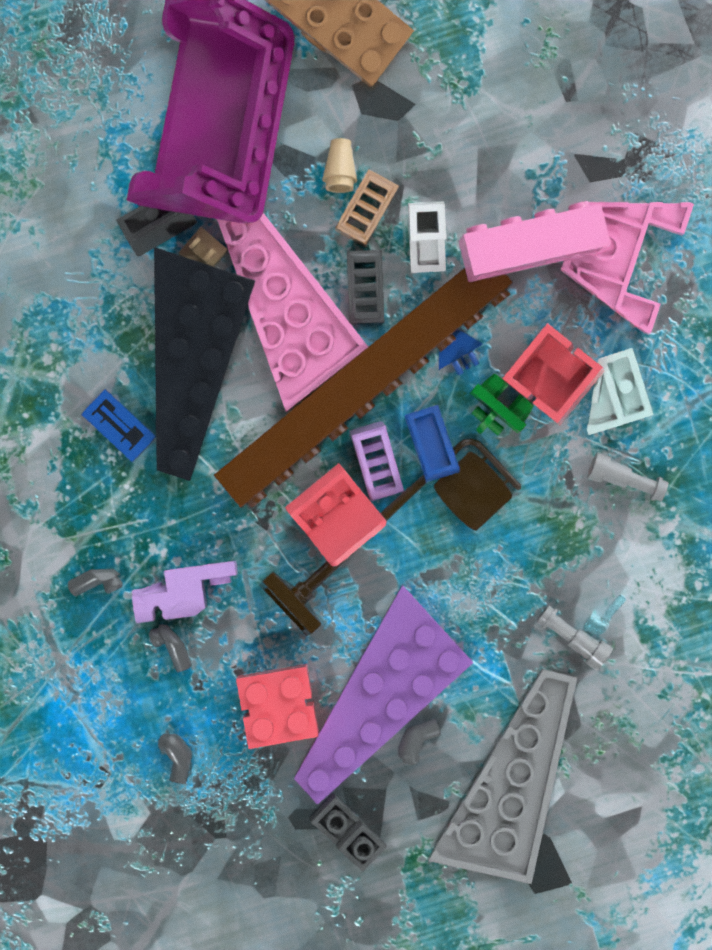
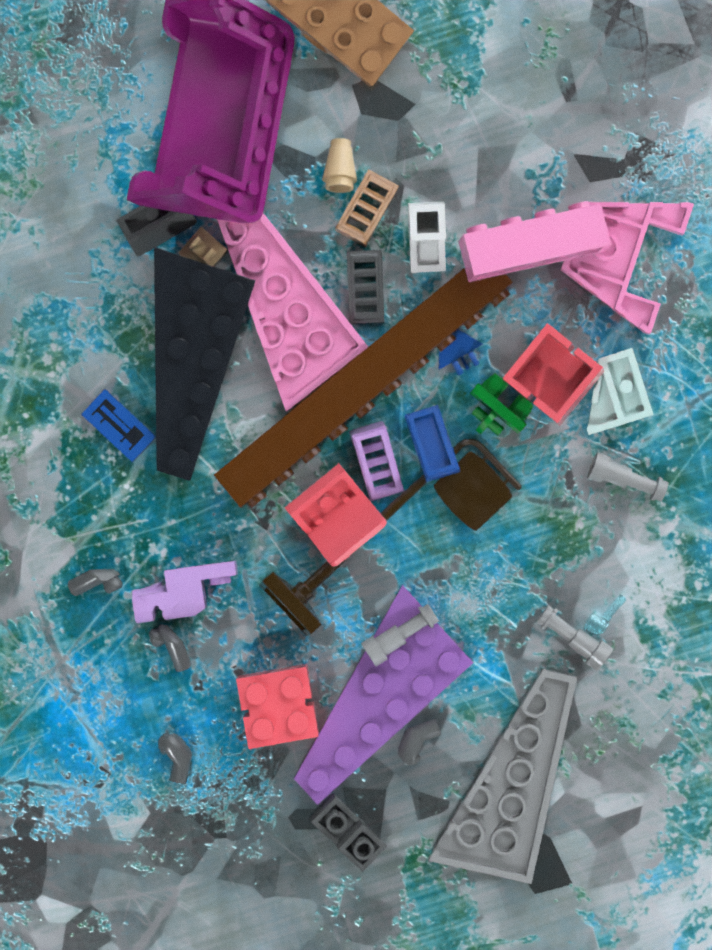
(395, 637): none -> light grey piece

